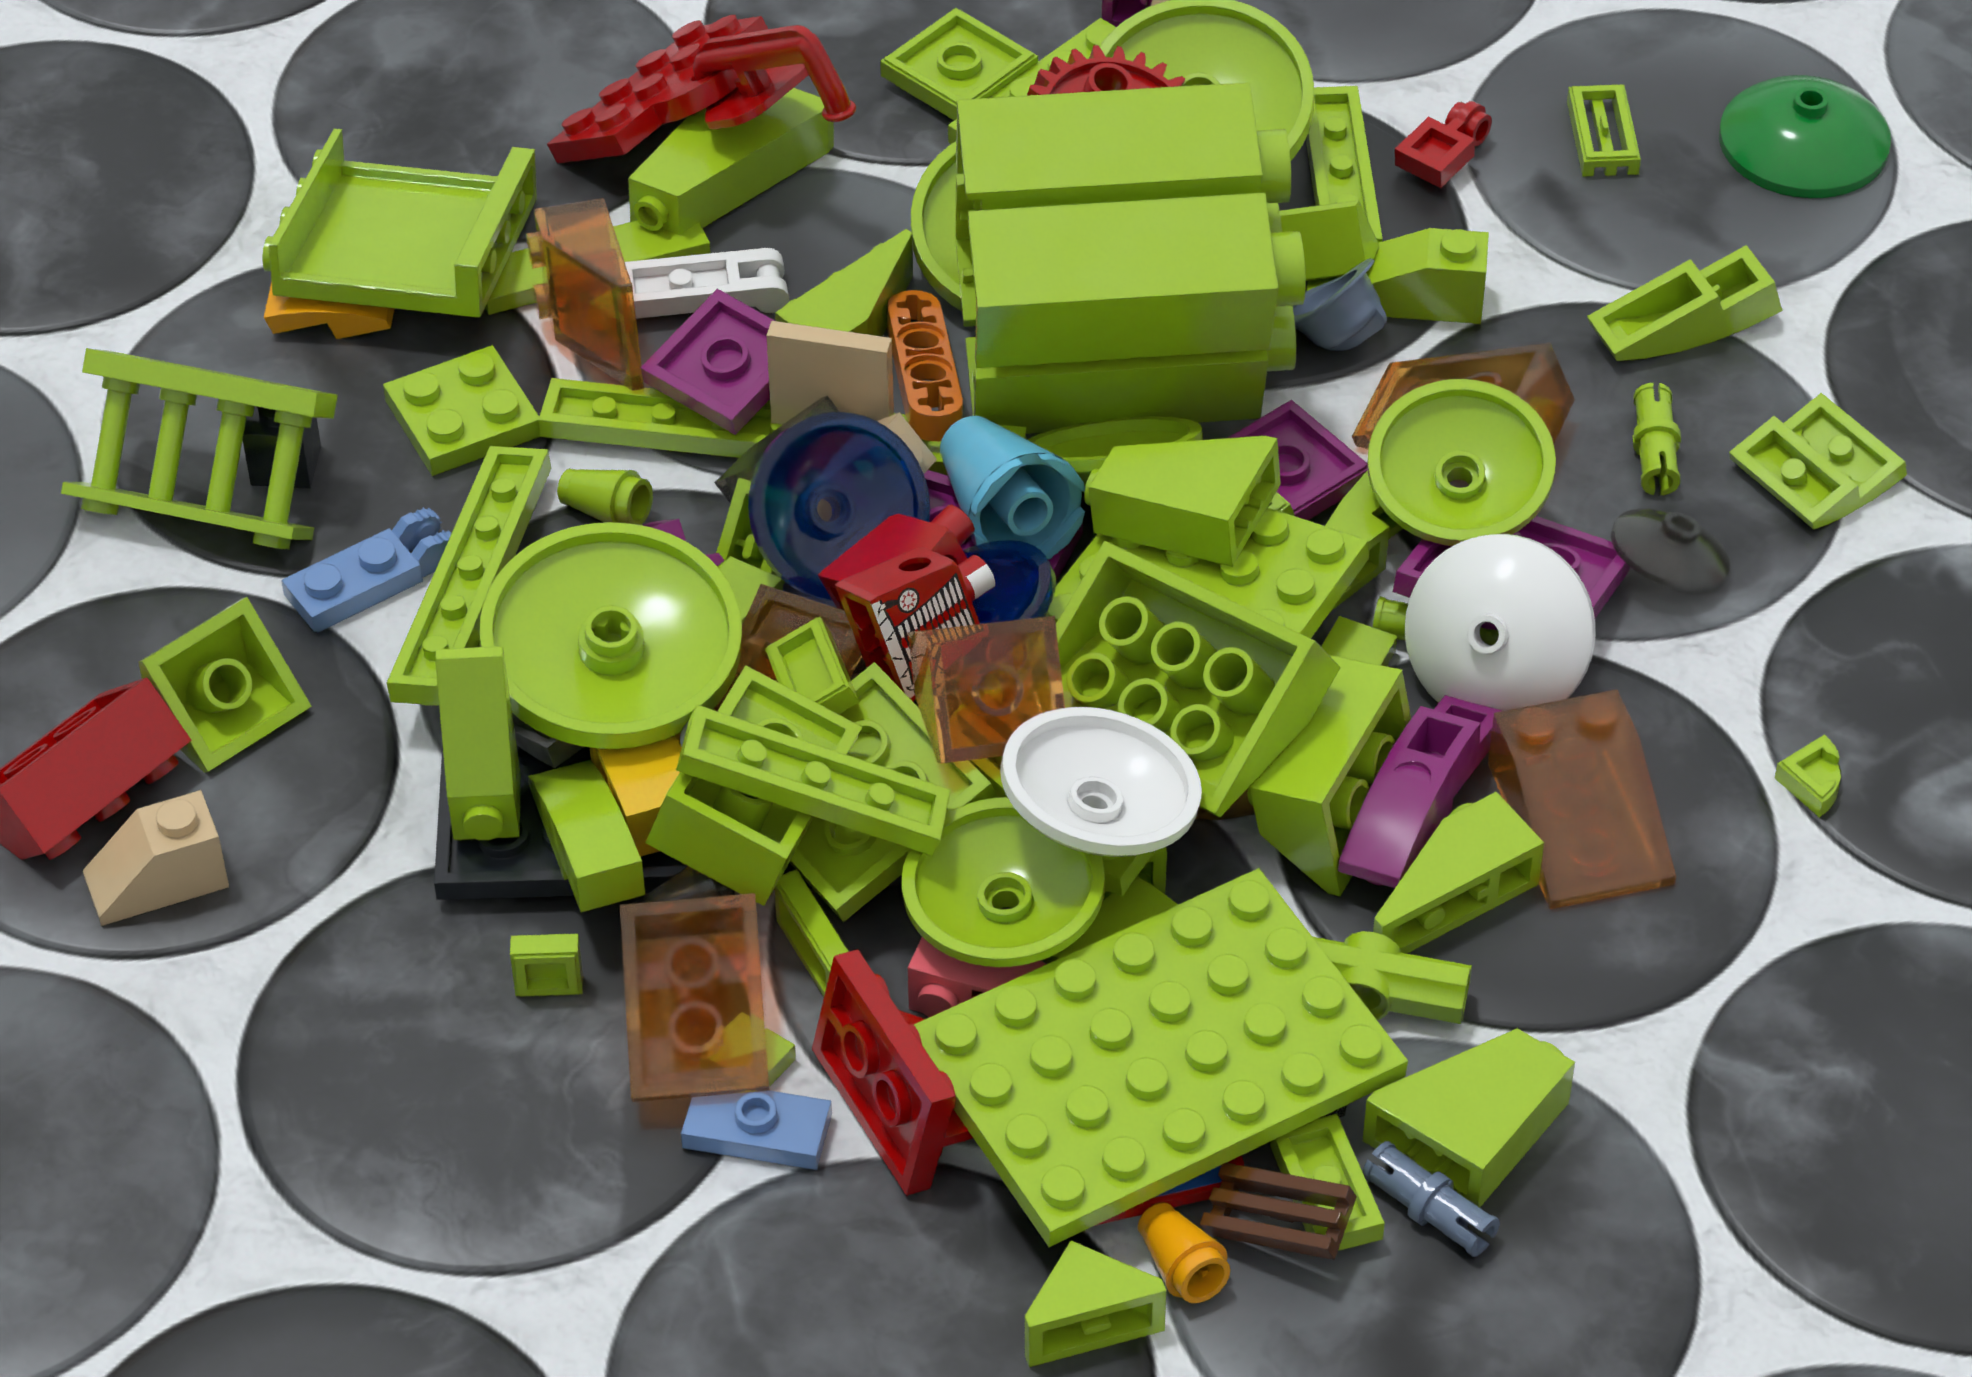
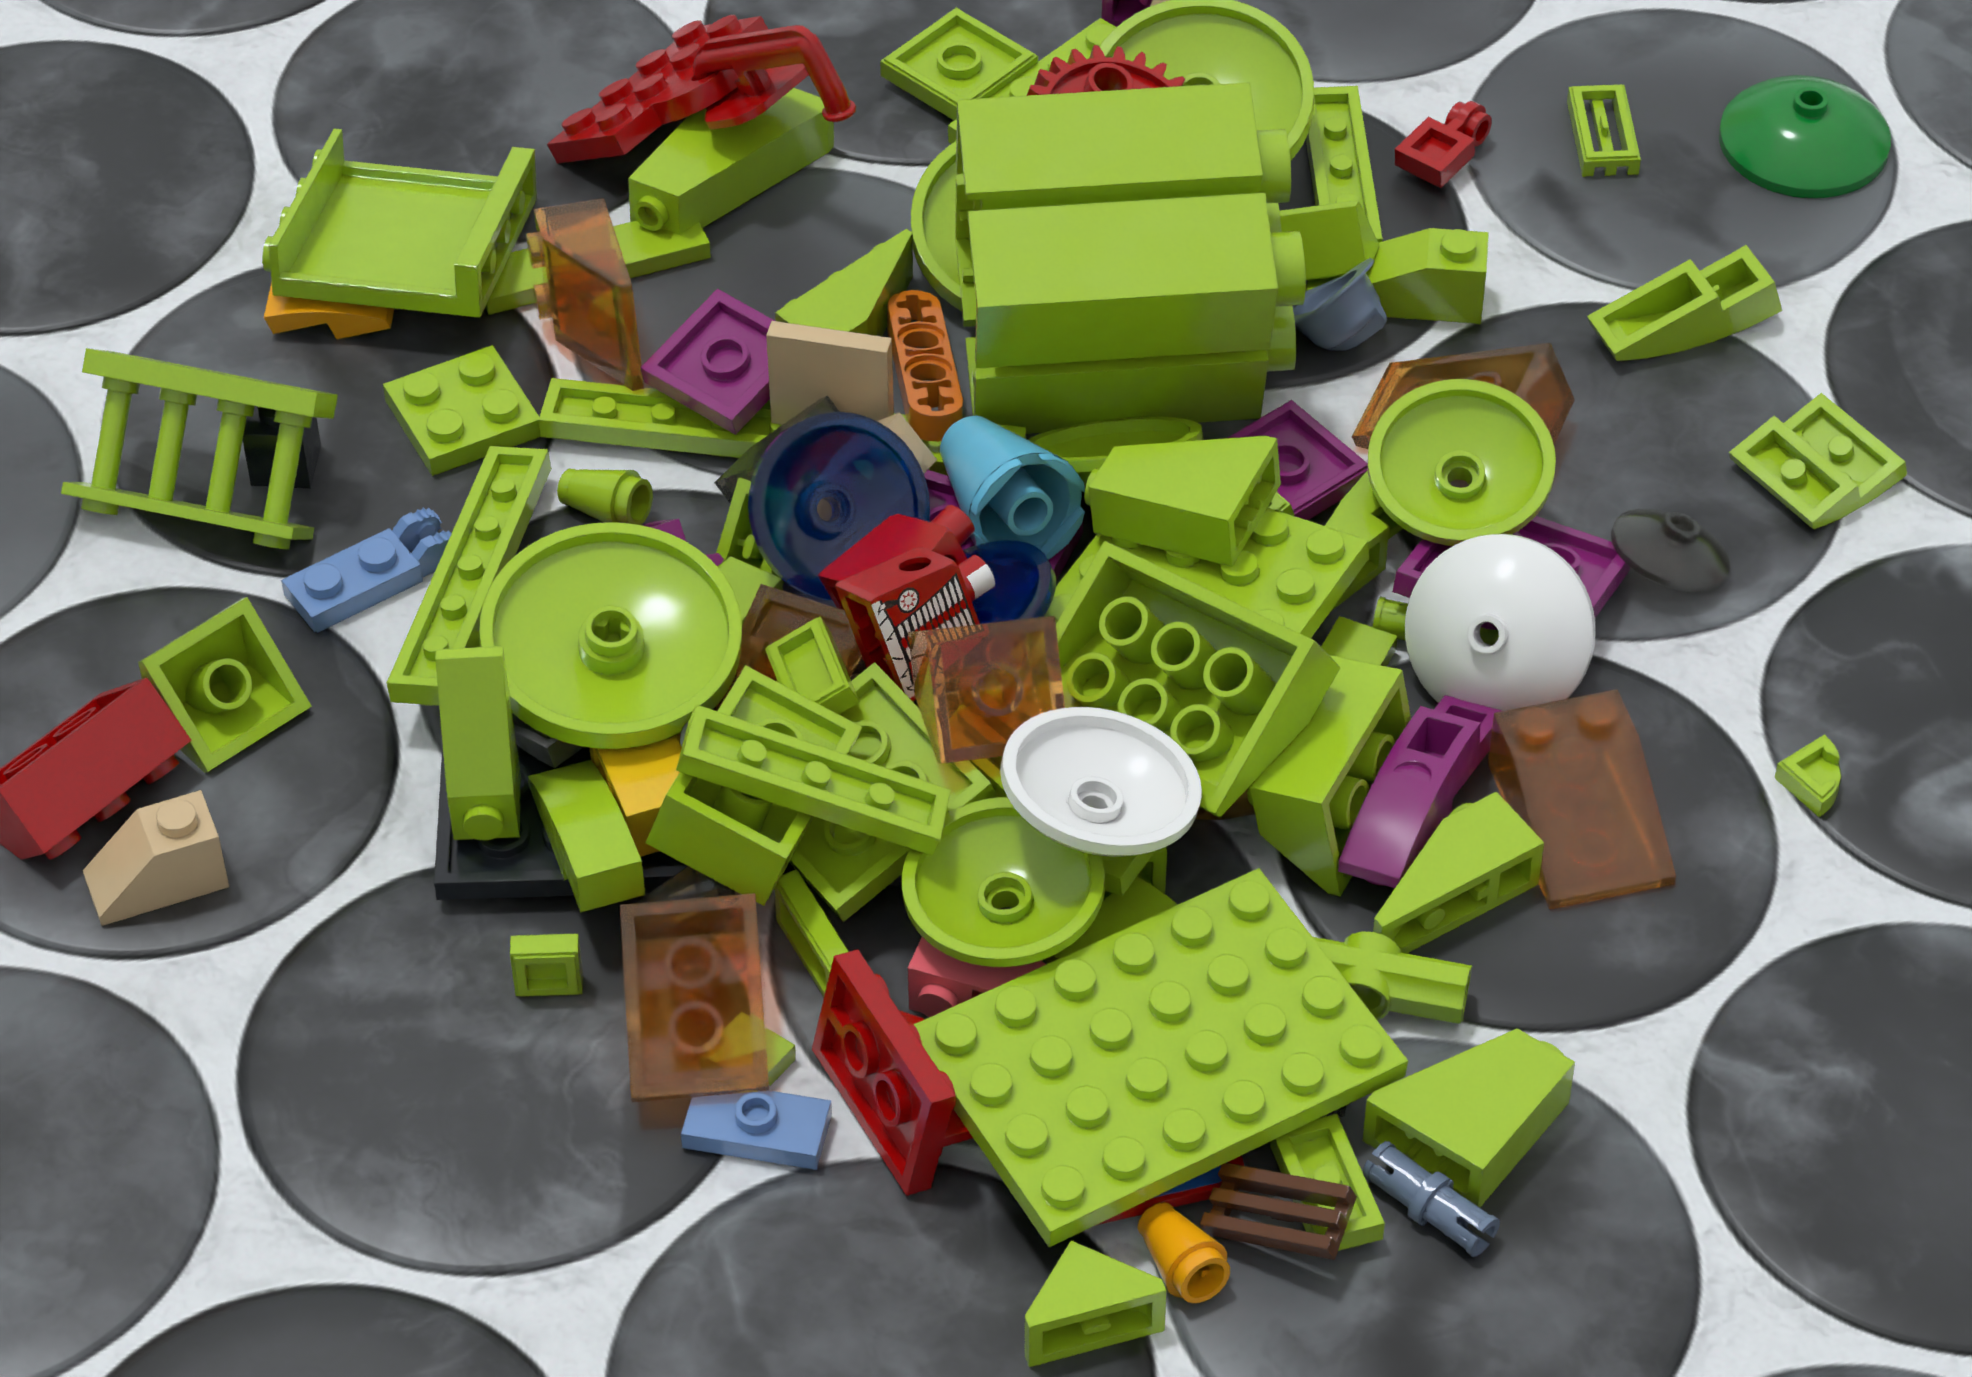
(686, 282): white plate -> none
(1656, 439): lime pin -> none

